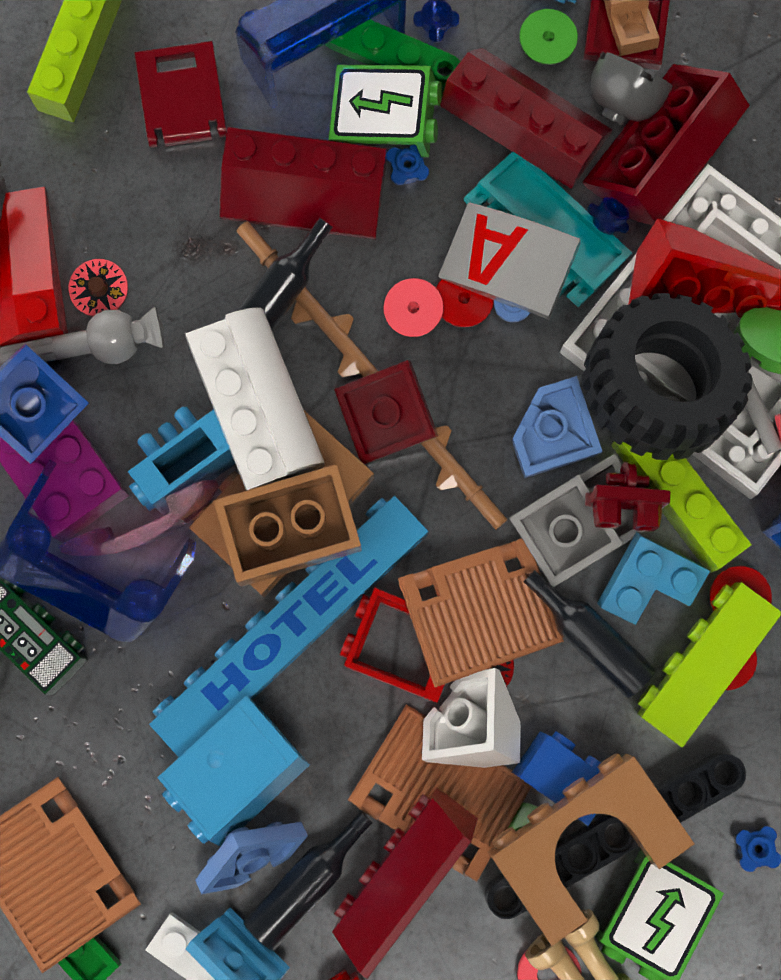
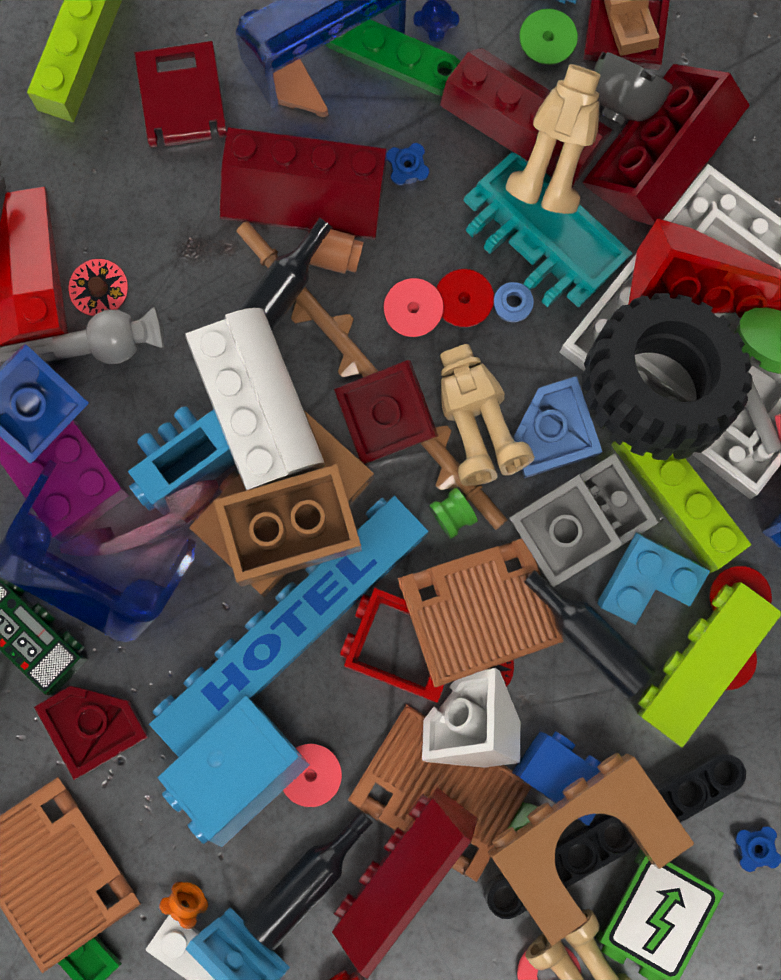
(89, 727): none -> dark red plate
(188, 895): none -> orange plate
(248, 852): medium blue plate -> none
(297, 89): none -> nougat tile
(318, 781): none -> coral piece
(338, 252): none -> nougat brick
(385, 105): panel -> none
(453, 513): none -> bright green wheel
(470, 391): none -> tan piece
(510, 259): light grey slope -> none
(569, 116): none -> tan piece
(609, 216): clear blue plate -> none
(645, 503): dark red hips -> none

